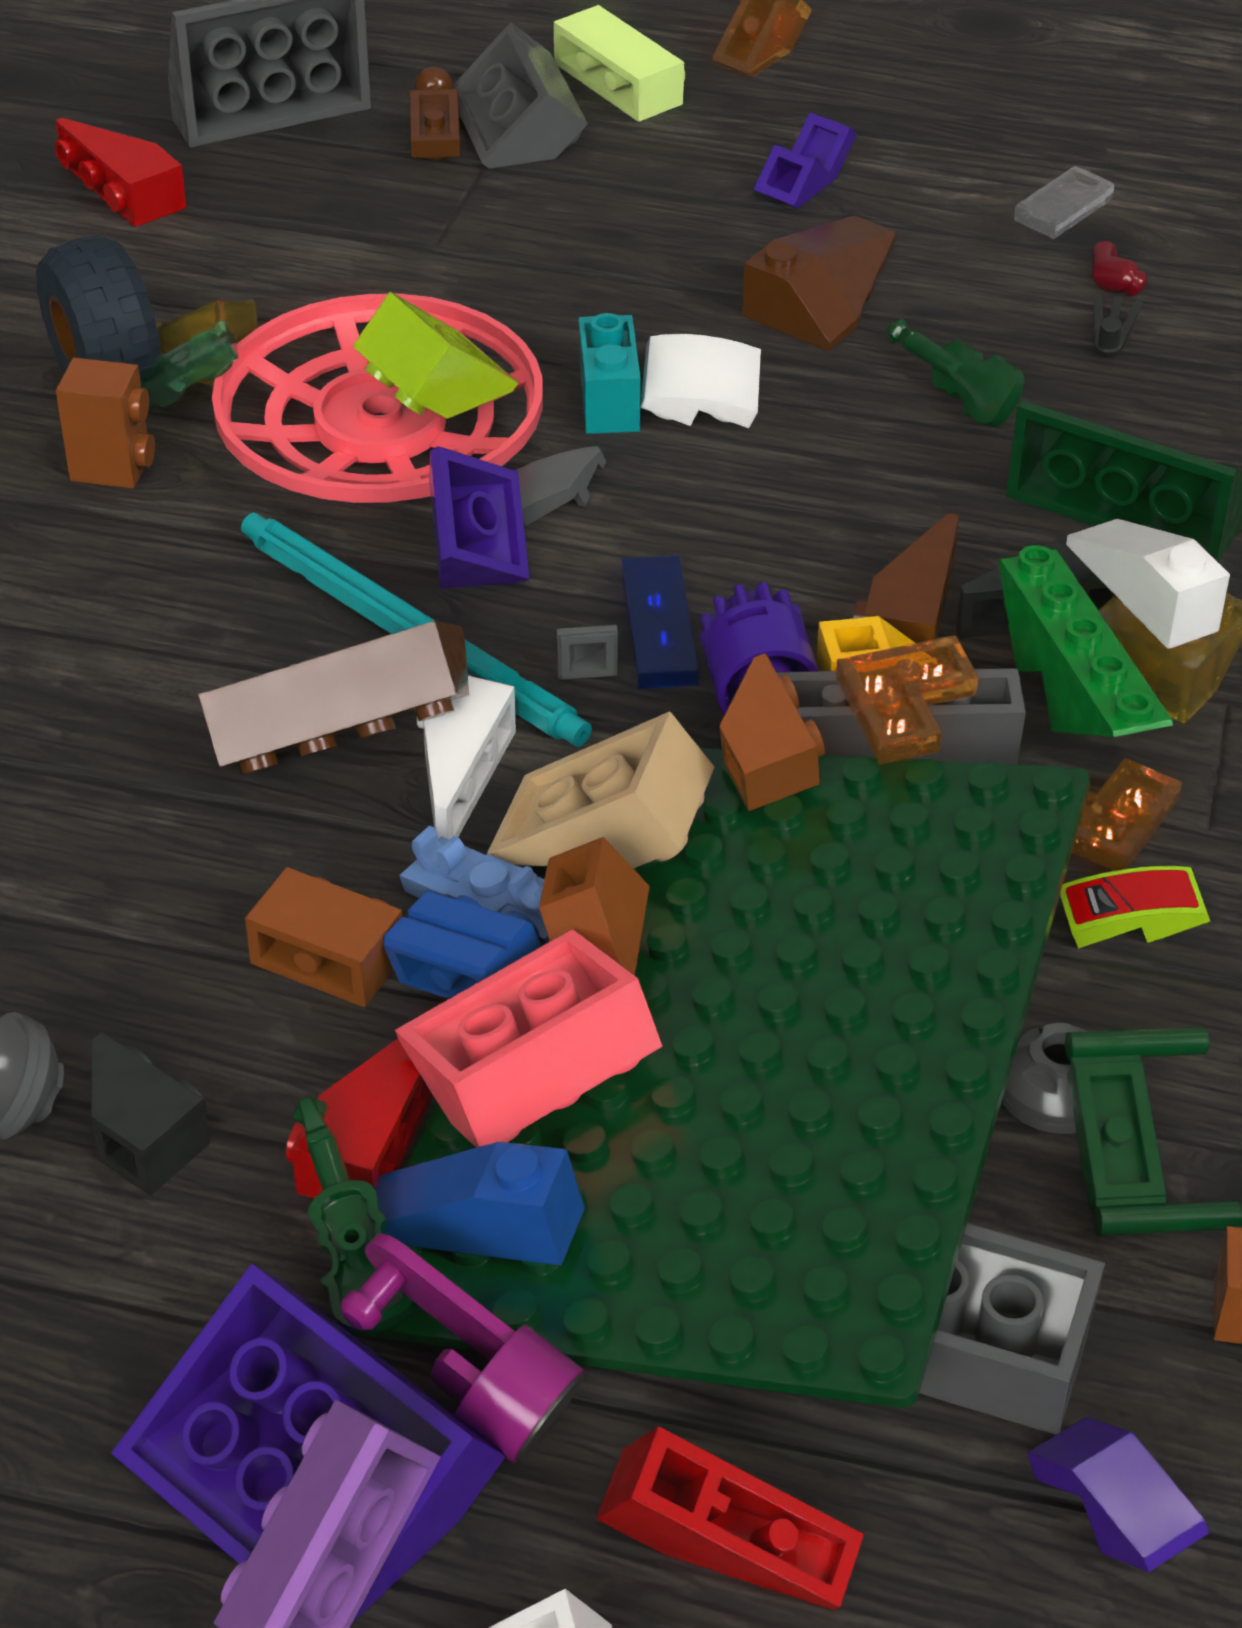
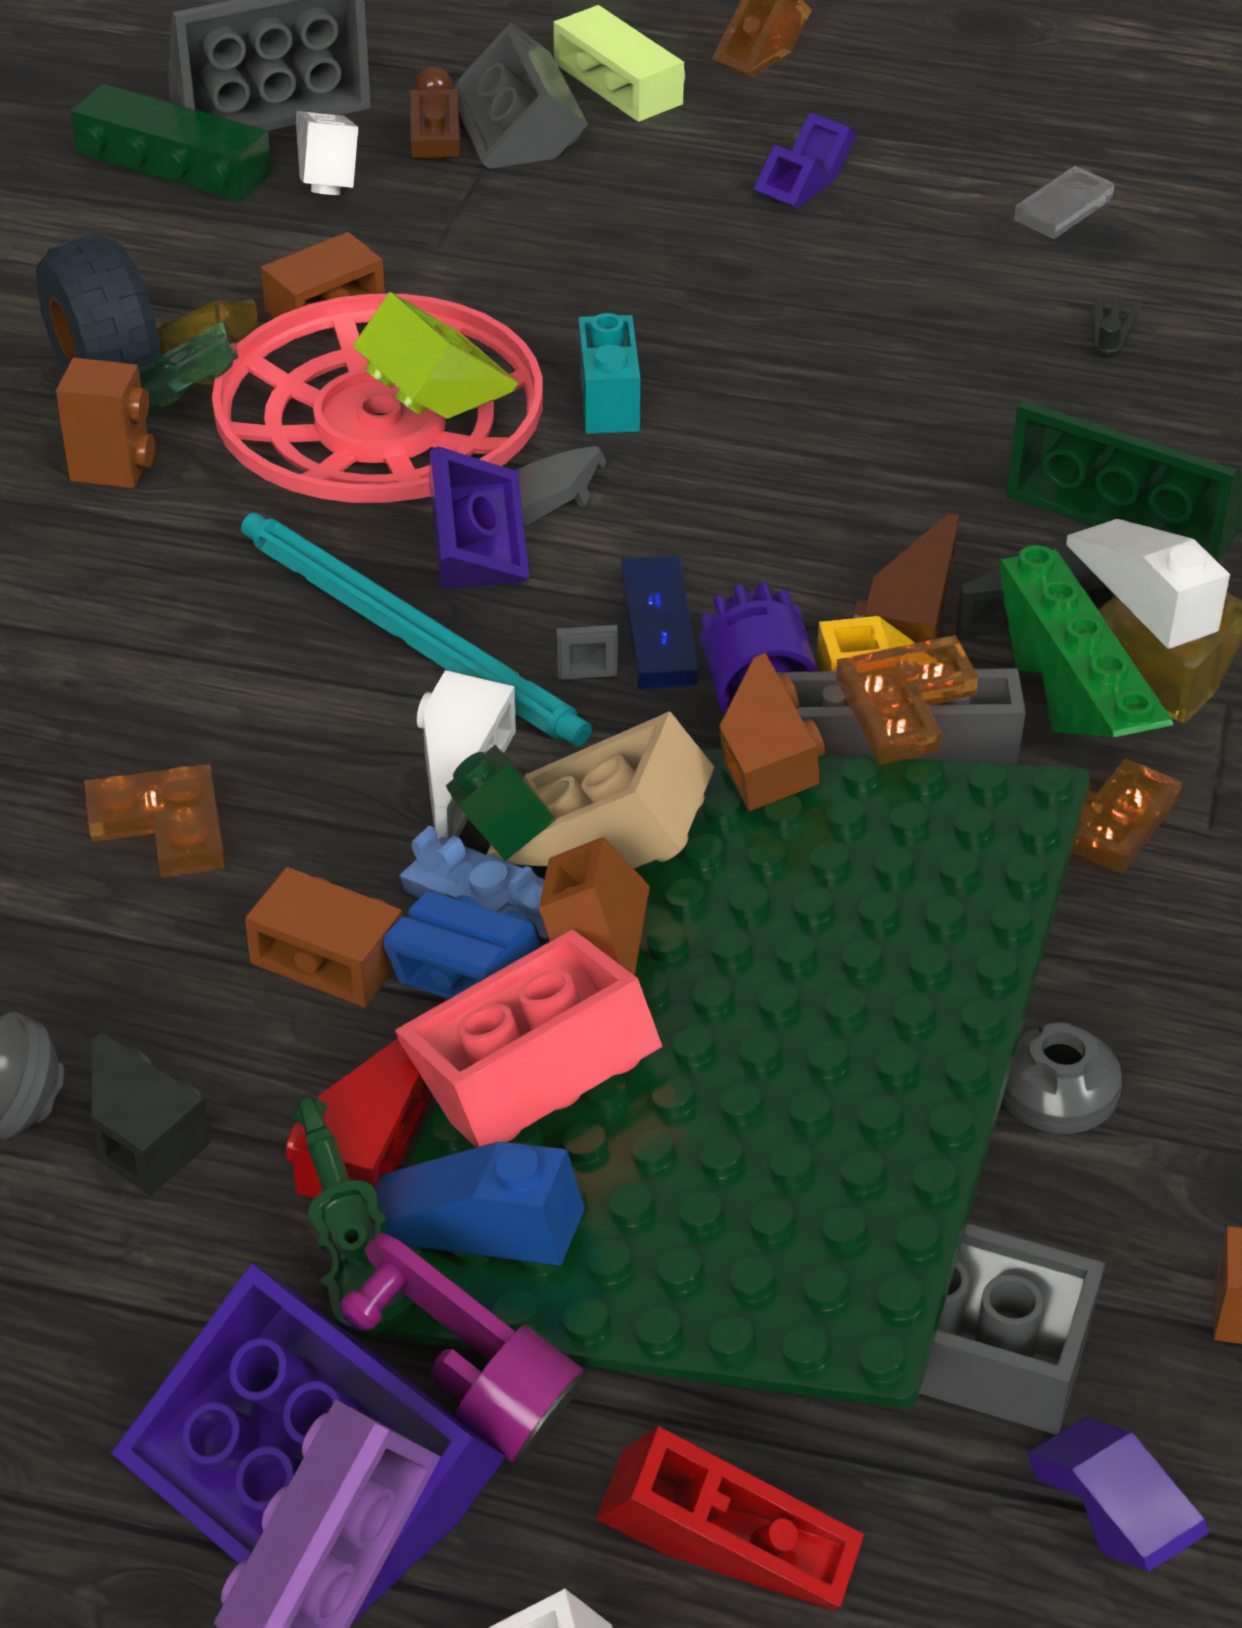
(125, 171): red slope -> none
(170, 803): none -> clear orange plate
(171, 142): none -> dark green brick
(321, 273): none -> dark orange brick
(326, 151): none -> white slope
(336, 695): slope -> none
(499, 801): none -> dark green slope
(701, 374): white slope -> none
(817, 279): reddish brown wedge -> none
(986, 387): dark green piece -> none
(1114, 272): dark red arm -> none
(1119, 901): slope -> none
(1119, 1133): dark green plate -> none

